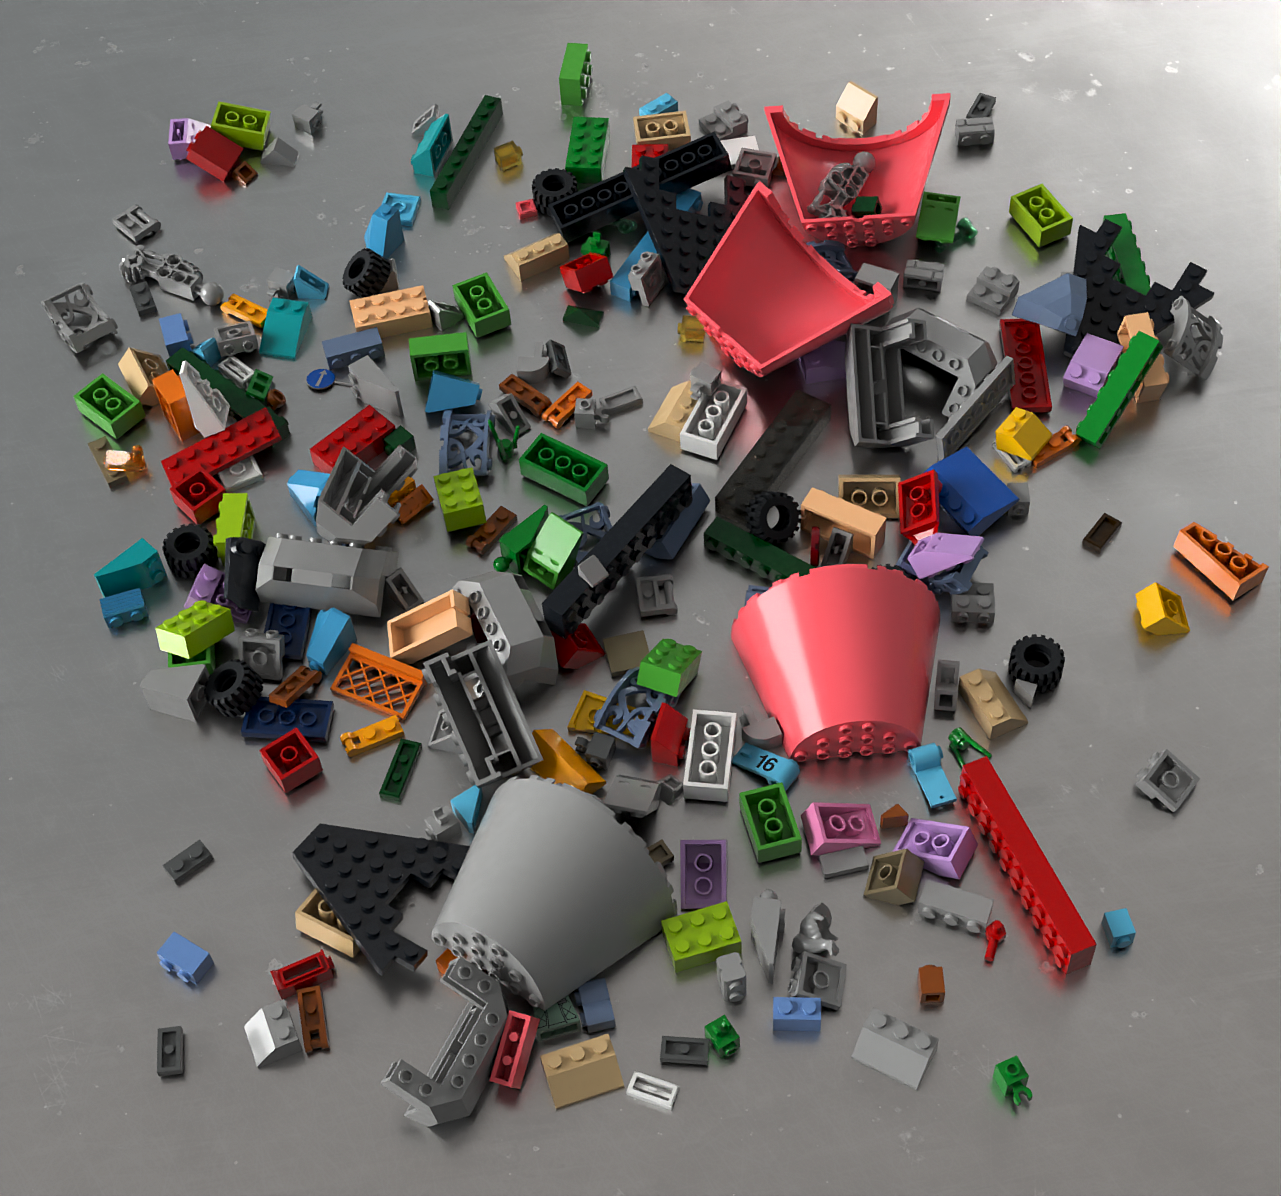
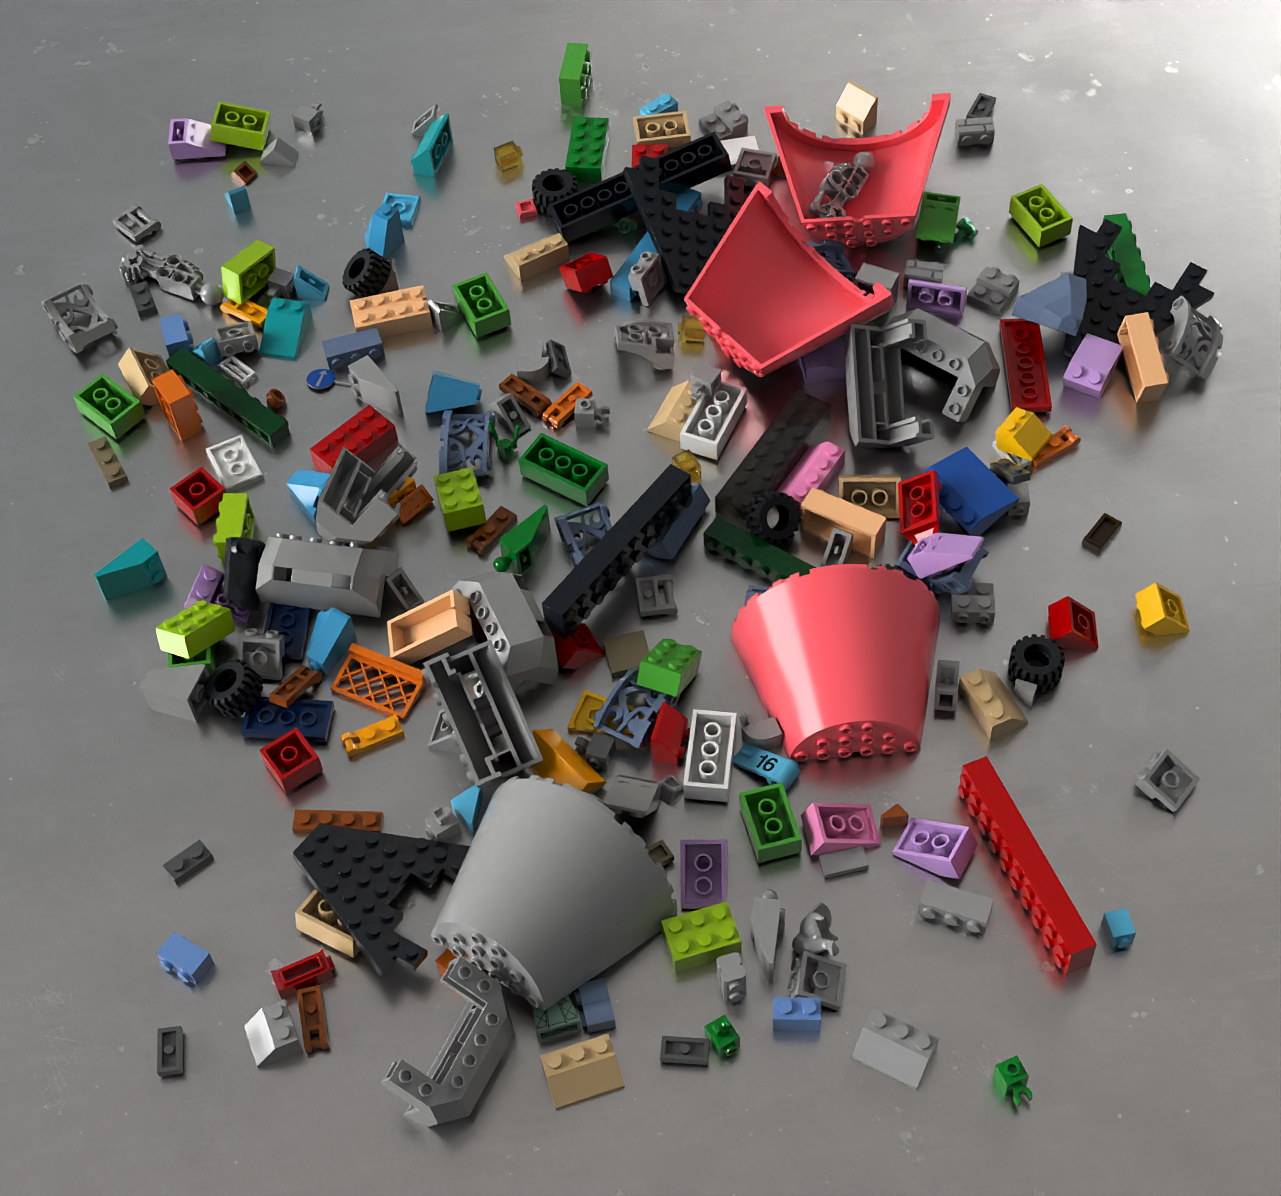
(123, 607): dark azure brick -> none
(125, 460): clear orange piece -> none
(183, 540): black tyre -> none
(206, 404): white wedge -> none
(213, 153): red brick -> none
(225, 447): red plate -> none
(238, 199): none -> medium azure slope
(248, 271): none -> lime brick
(259, 384): green slope -> none
(307, 820): none -> dark orange plate
(398, 437): dark green brick -> none
(400, 770): dark green tile -> none
(441, 353): bright green brick -> none
(466, 152): dark green brick -> none
(514, 1049): coral brick -> none
(553, 551): slope -> none
(583, 316): dark green slope -> none
(592, 571): light grey slope -> none
(596, 245): green brick -> none
(622, 400): light grey tile -> none
(647, 339): none -> light grey slope
(649, 1098): white tile -> none
(687, 462): none -> clear yellow brick
(815, 470): none -> bright pink slope
(815, 542): dark red tile -> none
(866, 206): dark green brick -> none
(894, 877): dark tan slope -> none
(928, 770): medium azure door -> none
(931, 984): dark orange brick -> none
(936, 297): none -> lavender slope
(961, 740): green plant -> none
(975, 408): light grey plate -> none
(995, 934): red piece -> none
(1010, 471): none -> dark grey plate
(1072, 625): none -> red slope
(1119, 389): green brick -> none
(1219, 560): orange wedge -> none

